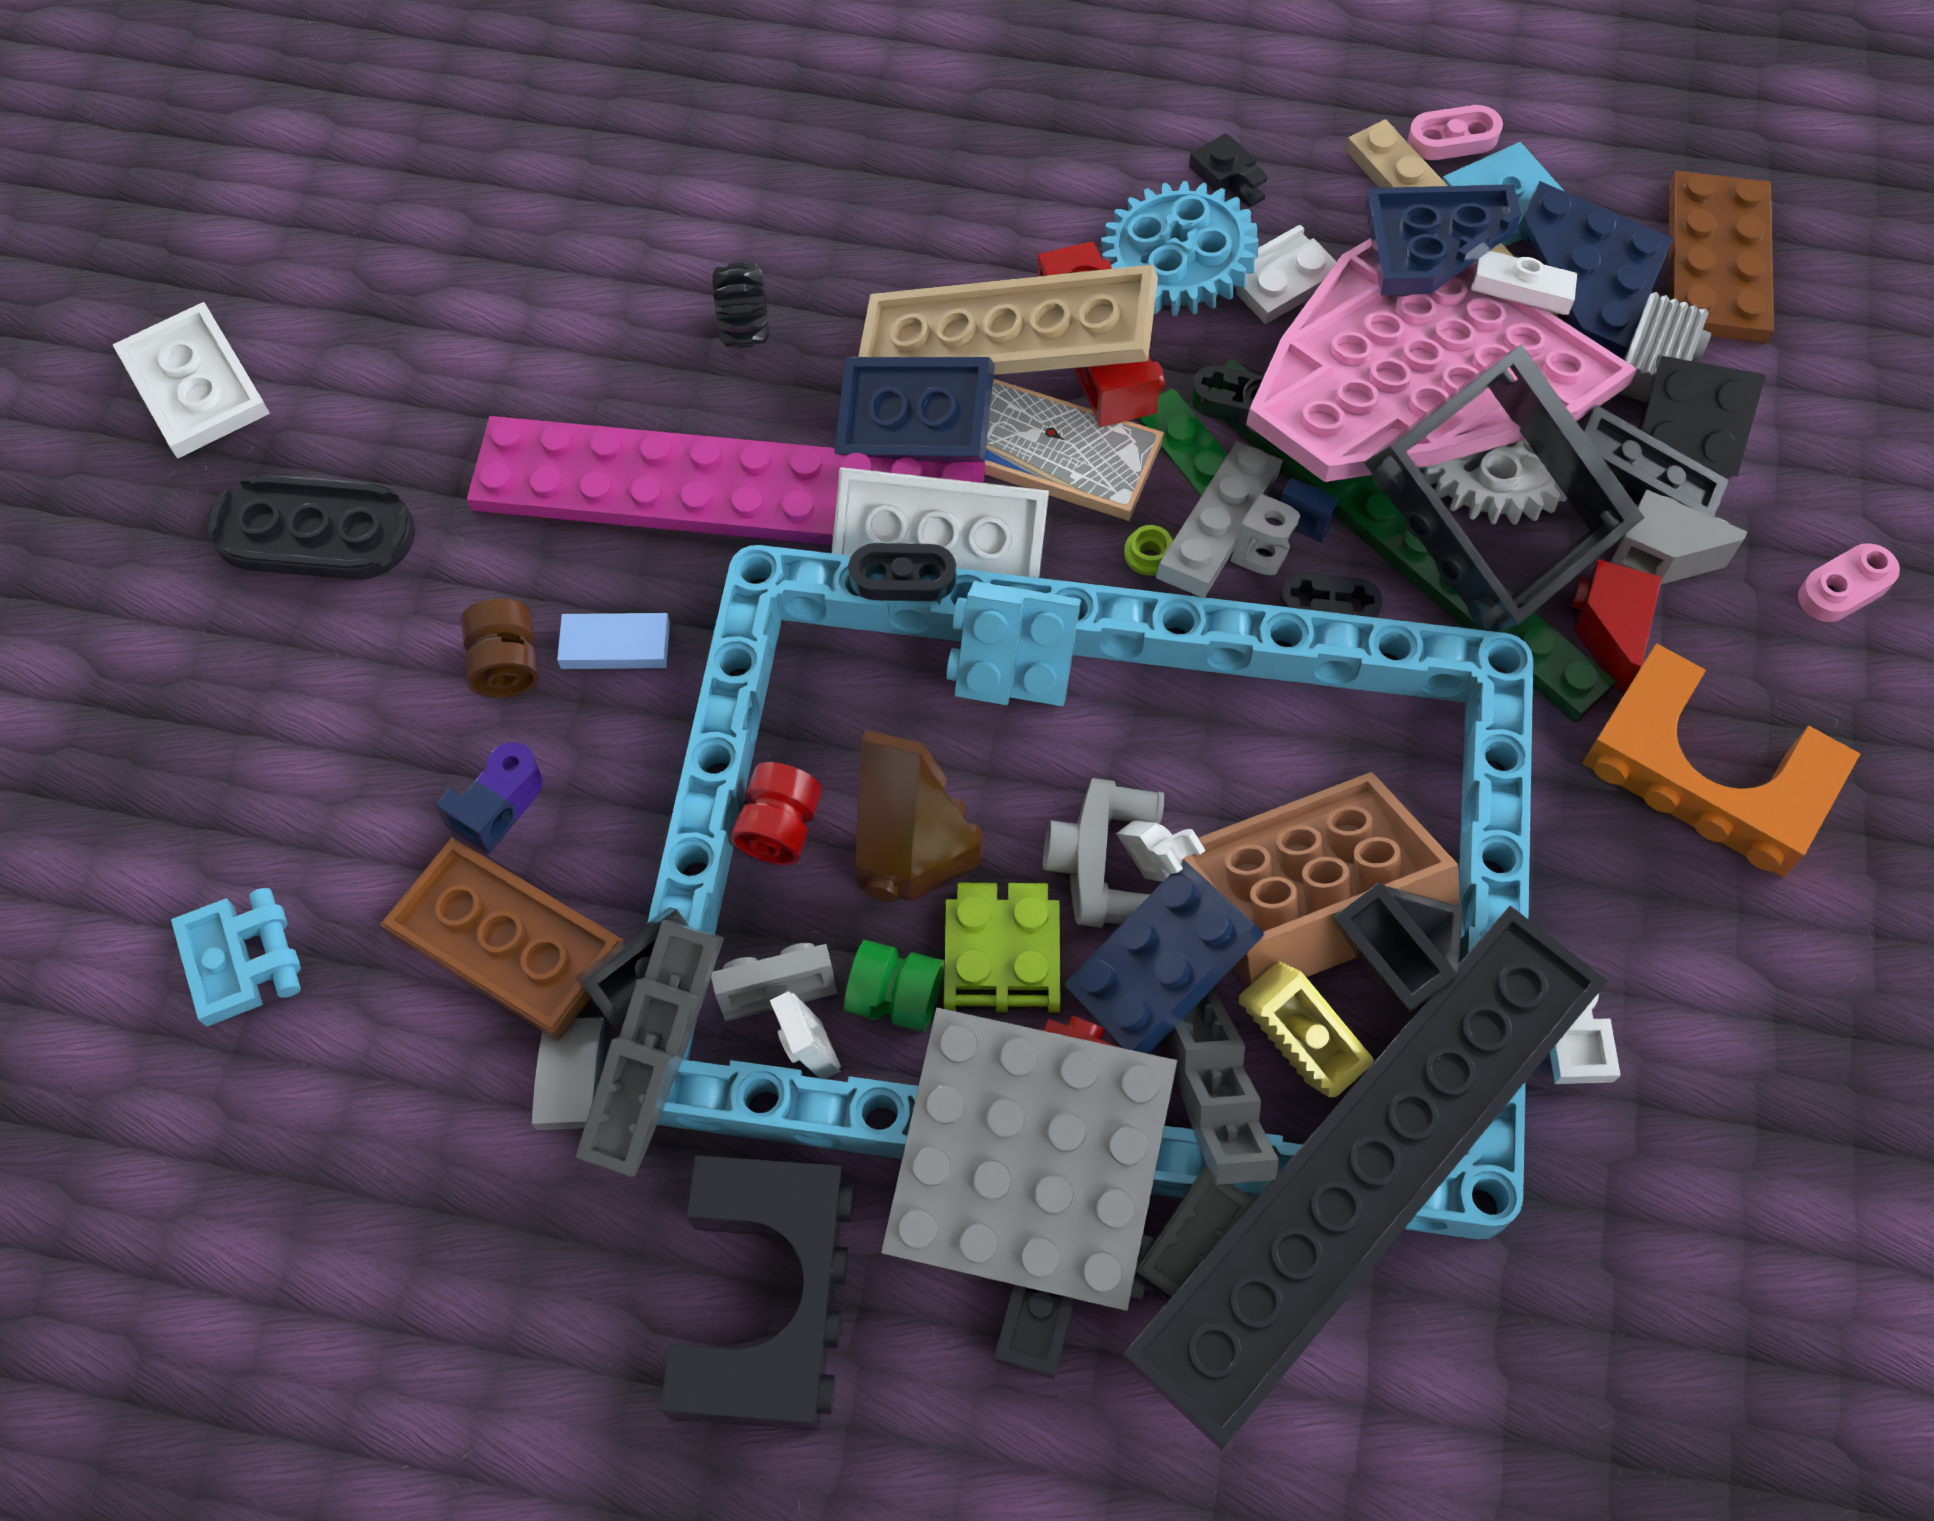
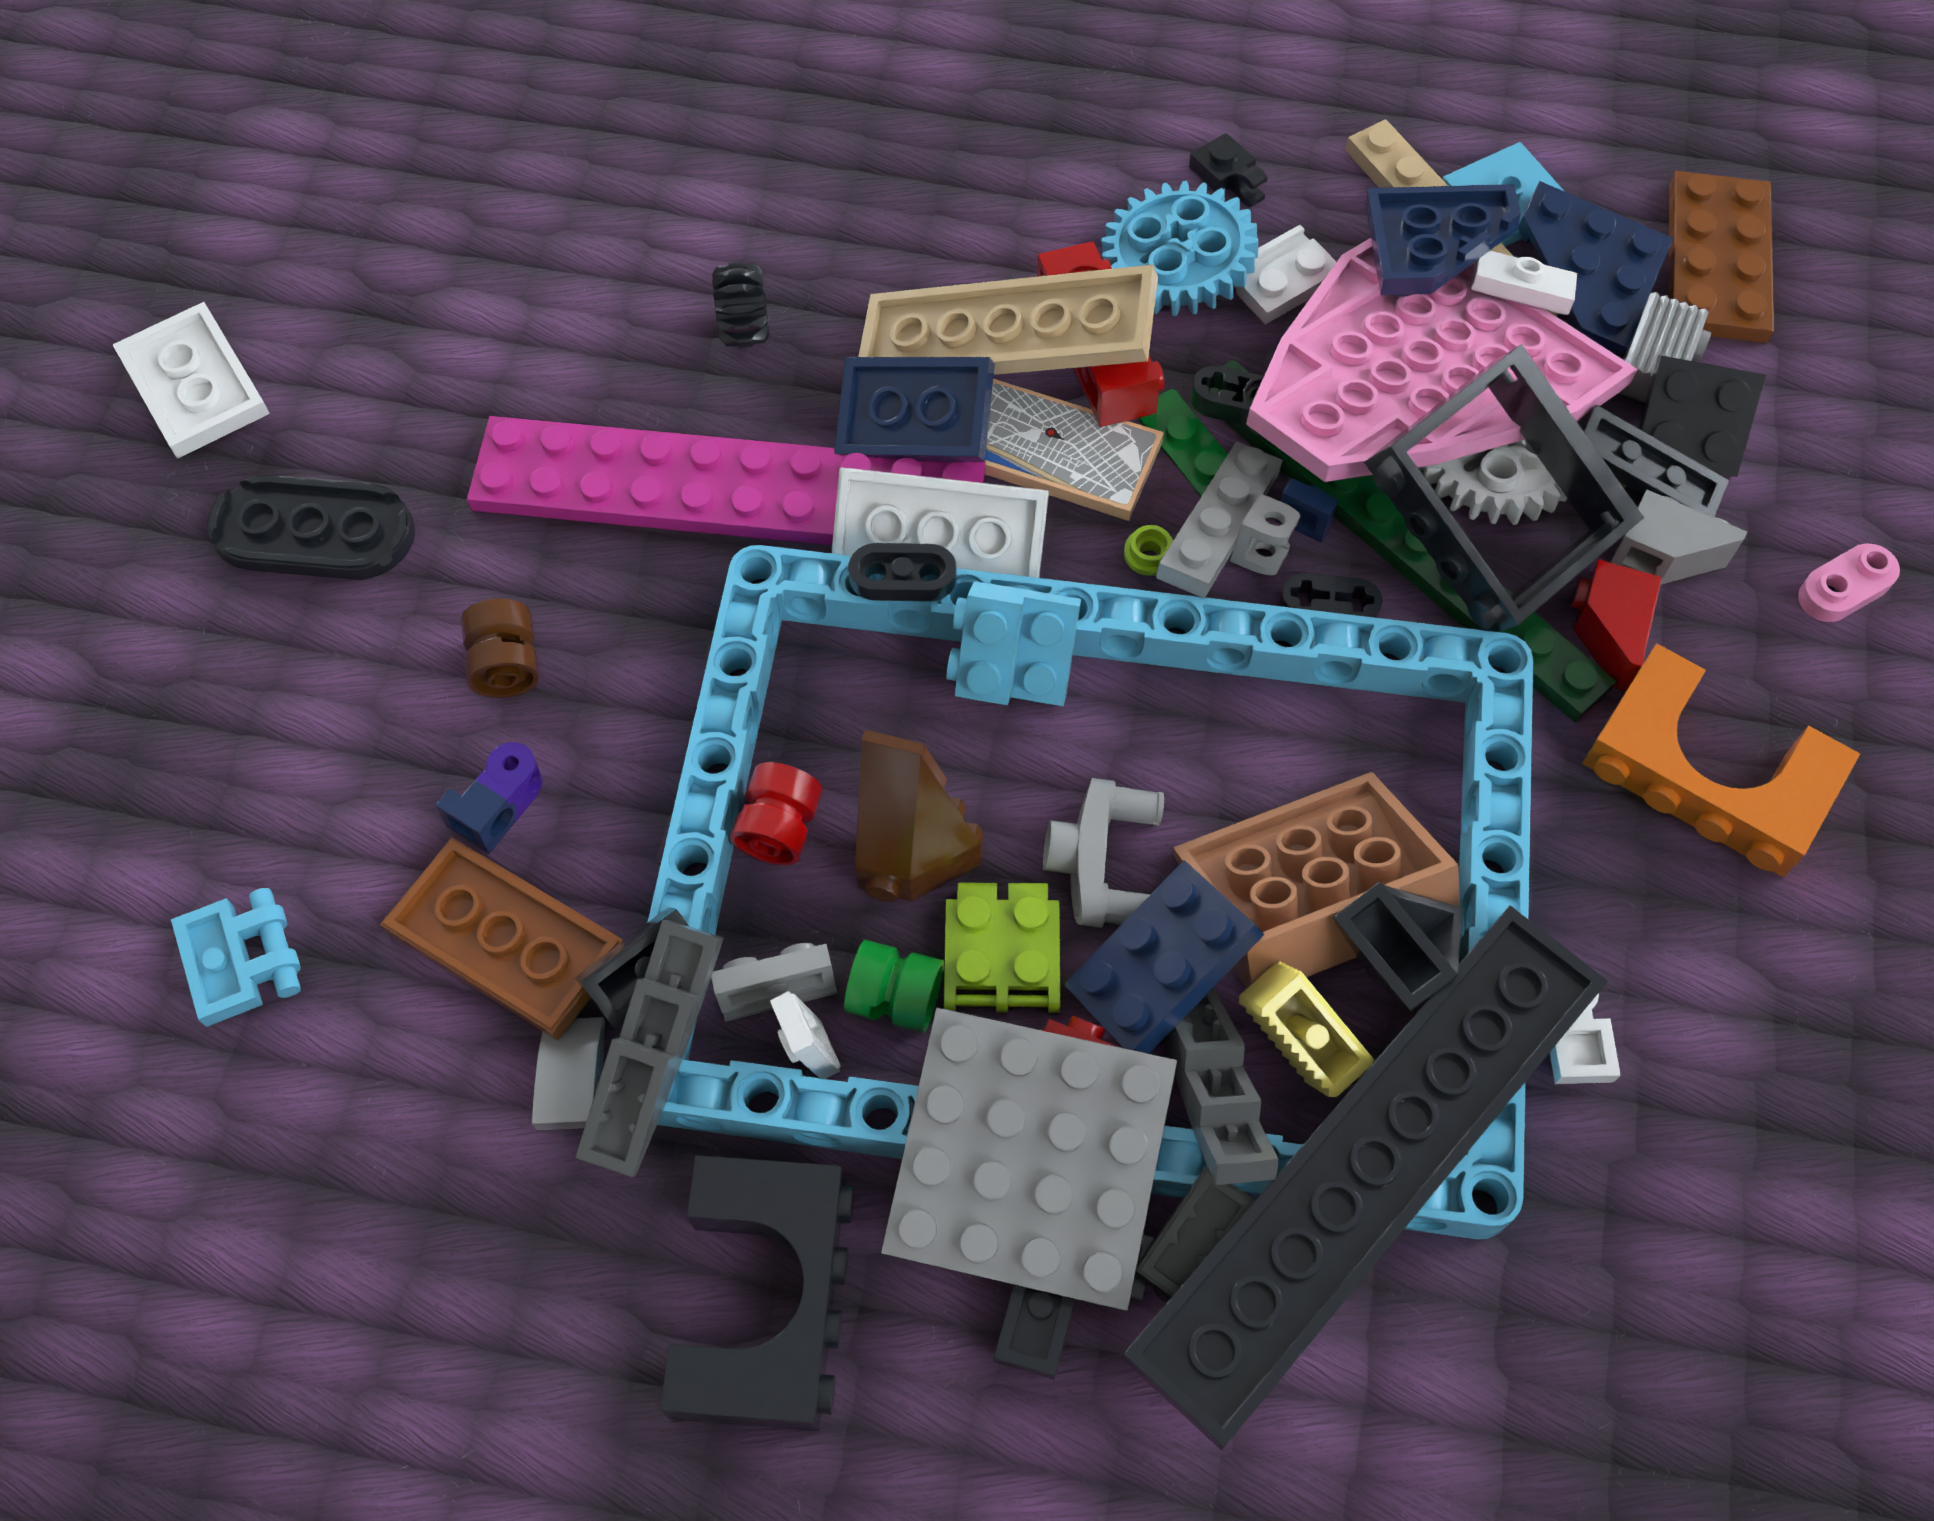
(613, 641): light blue tile -> none
(1156, 849): white plate -> none
(1455, 132): bright pink plate -> none

